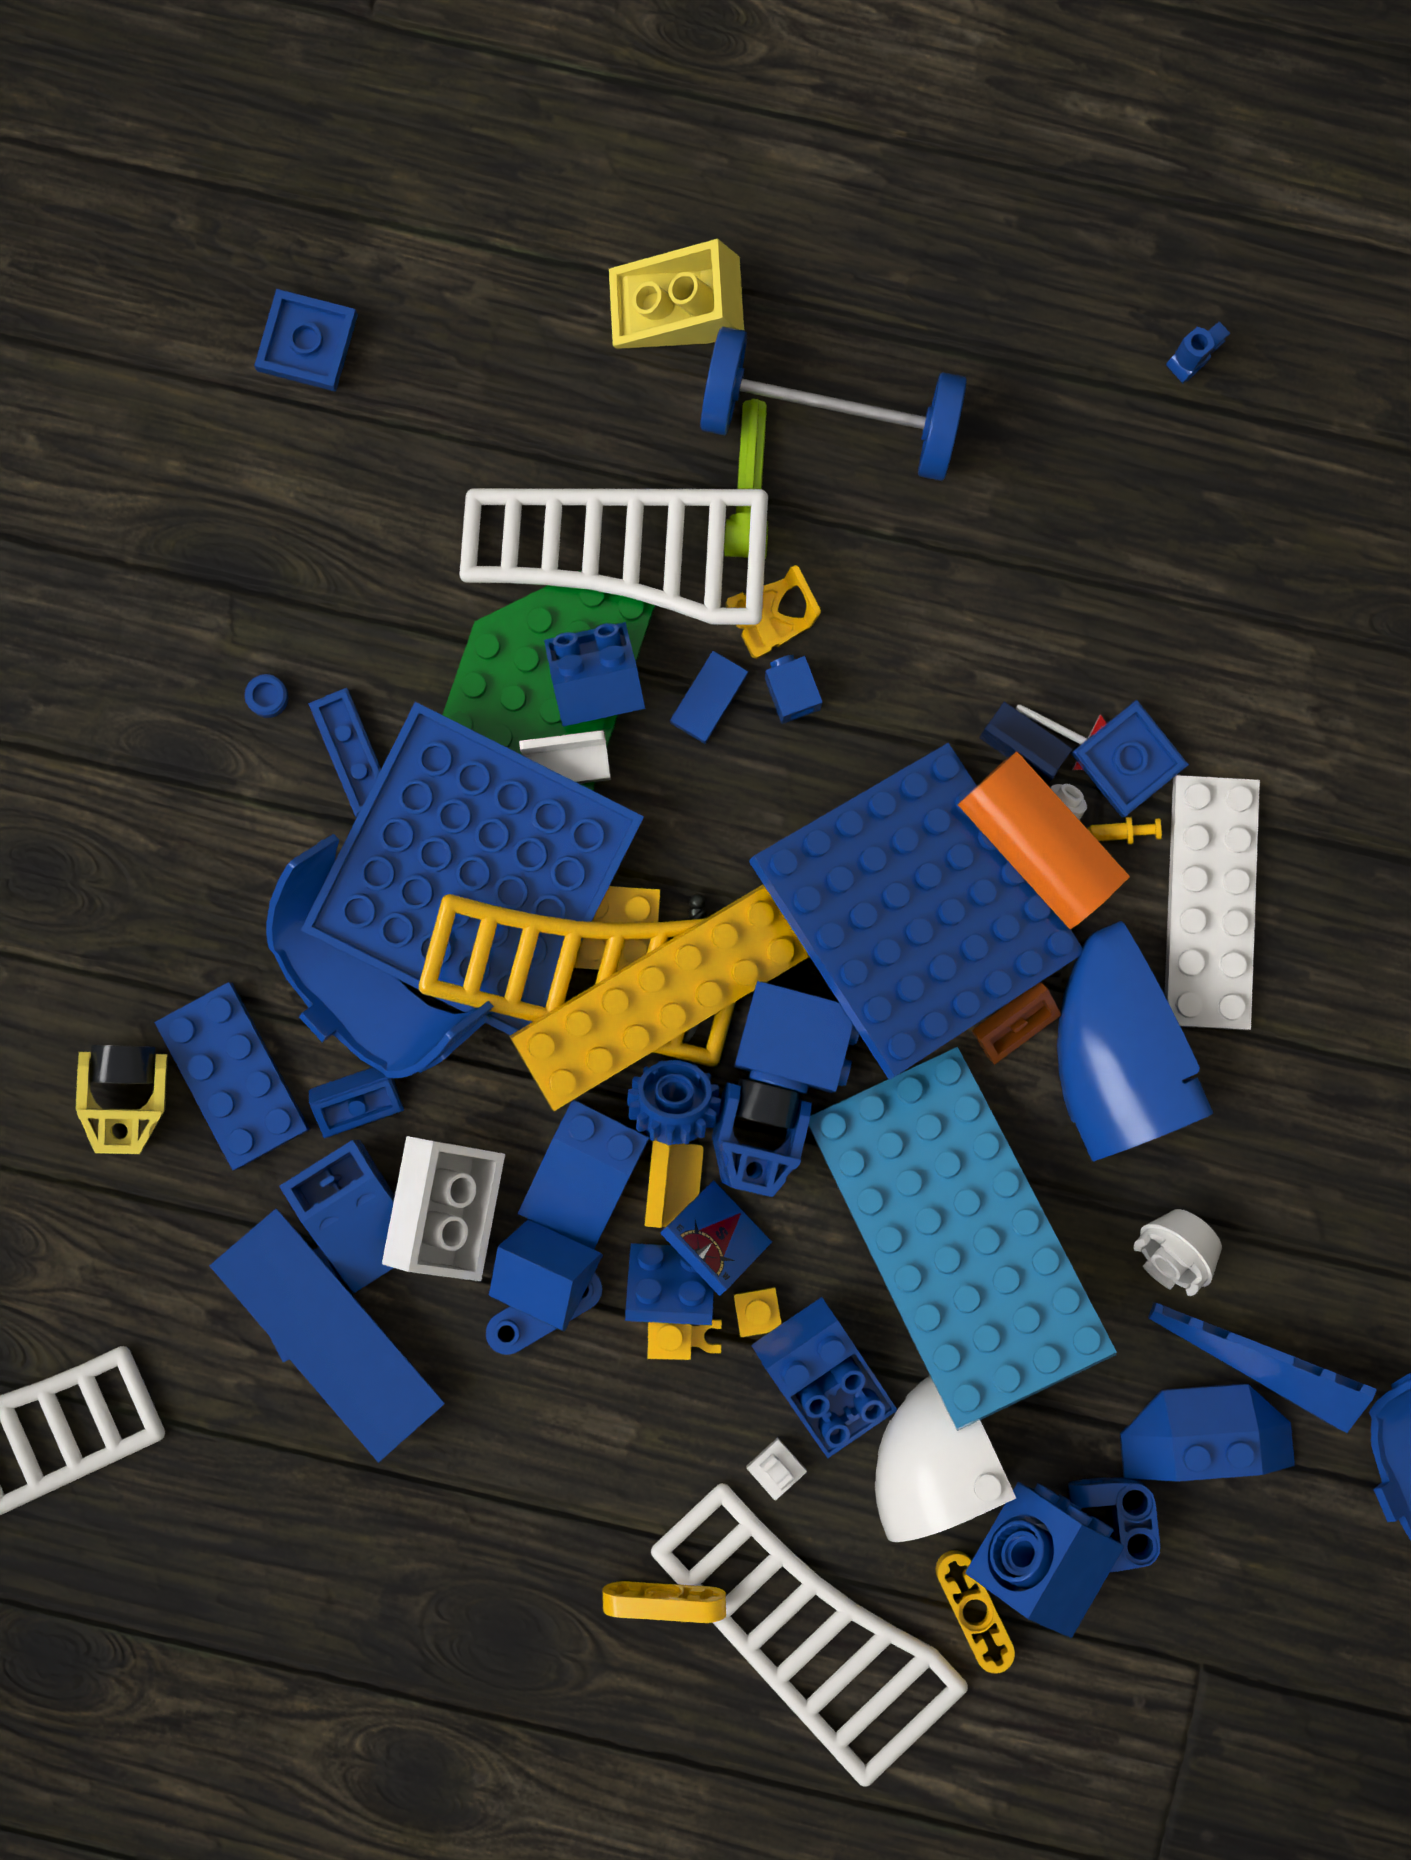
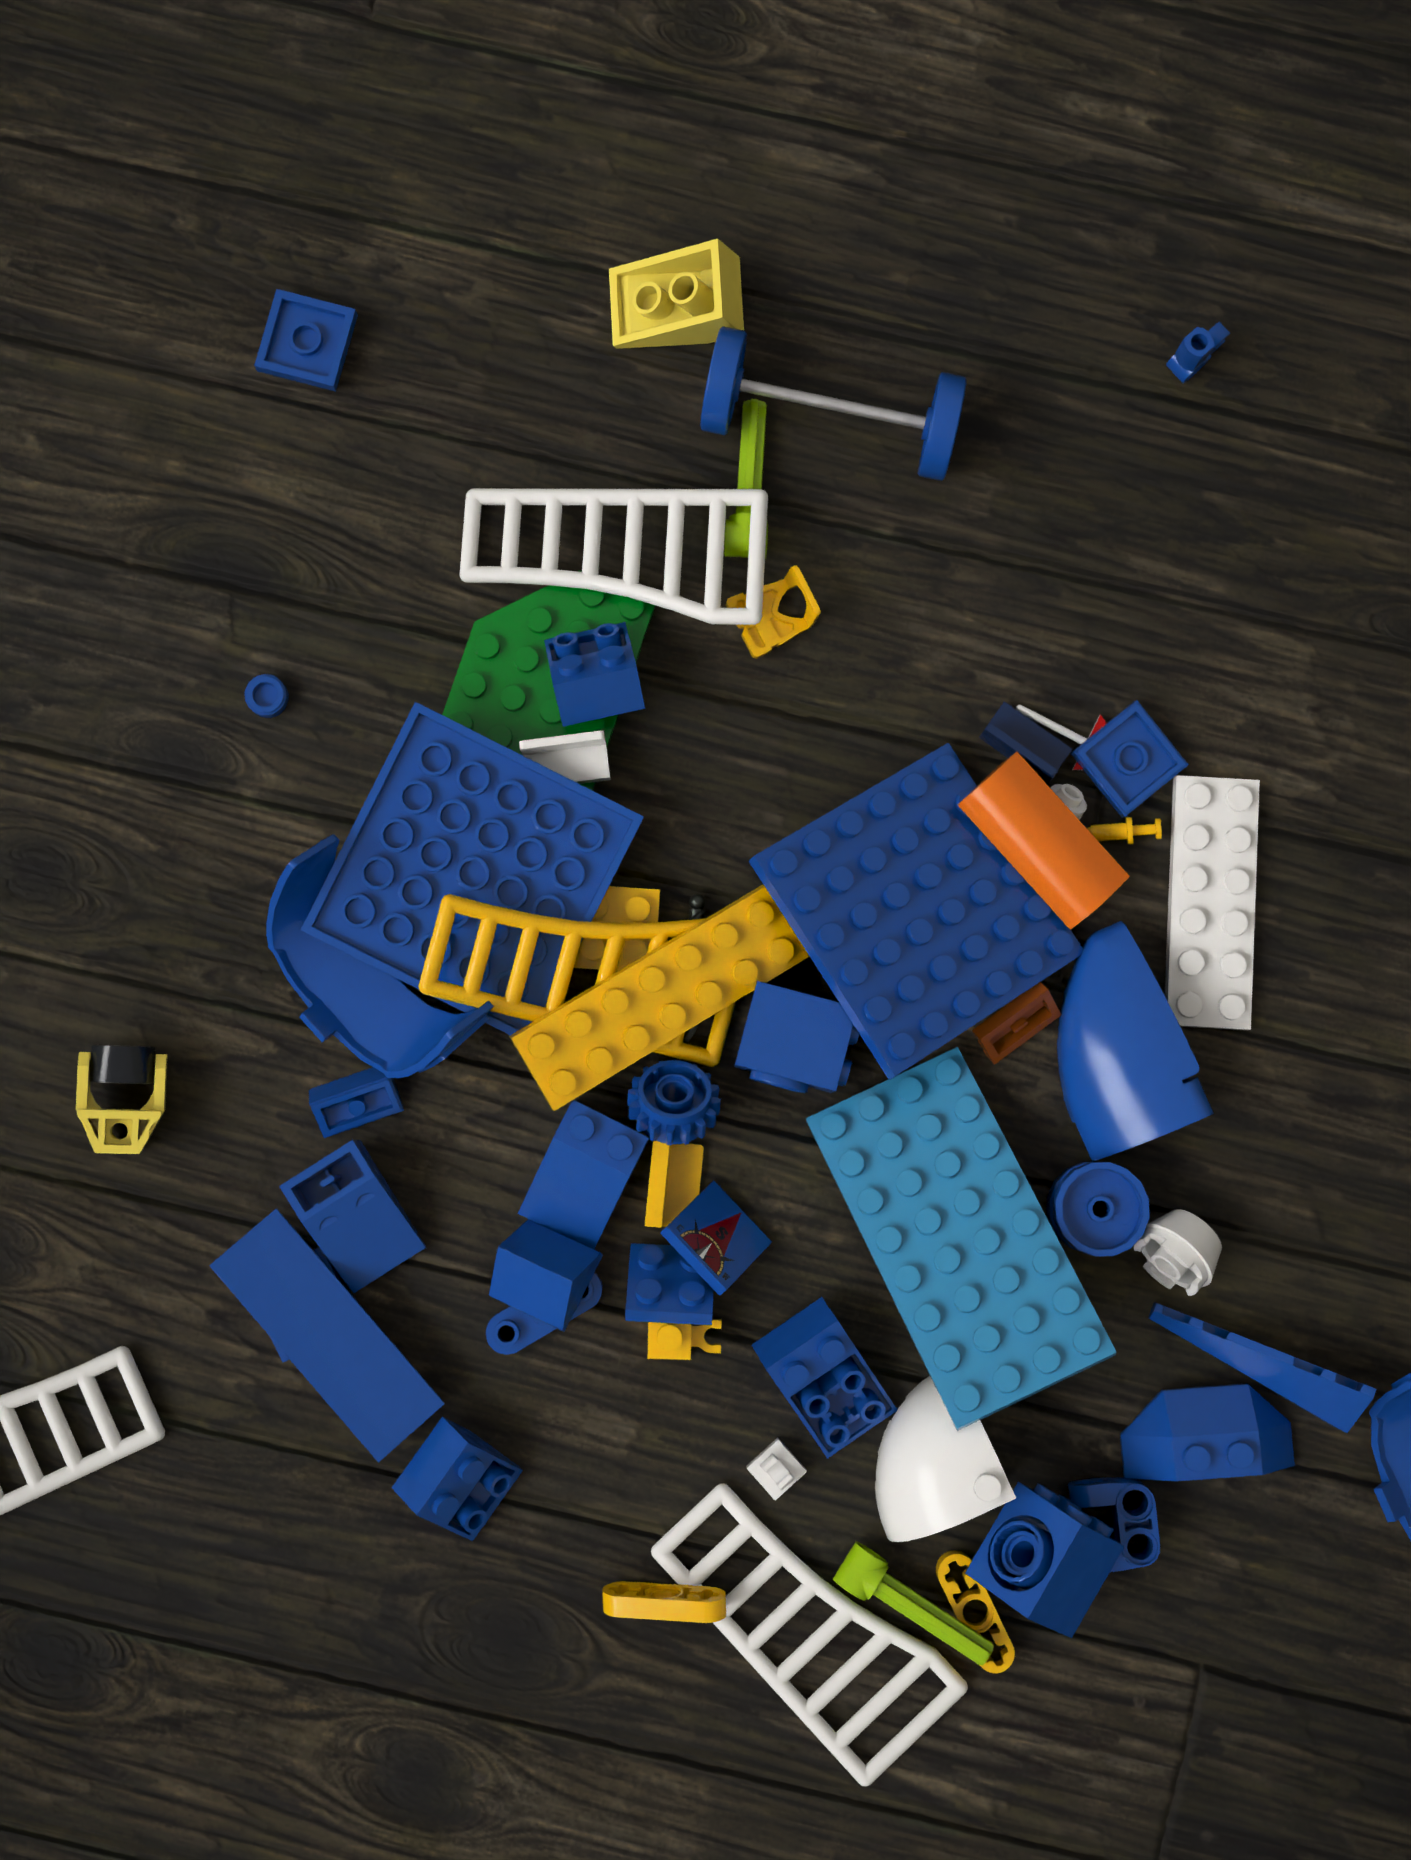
(232, 1076): blue plate -> none
(347, 745): blue tile -> none
(443, 1209): white brick -> none
(456, 1479): none -> blue slope
(709, 697): blue tile -> none
(757, 1311): yellow plate -> none
(765, 1105): blue piece -> none
(792, 688): blue brick -> none
(865, 1575): none -> lime axle
(1123, 1215): none -> blue wheel

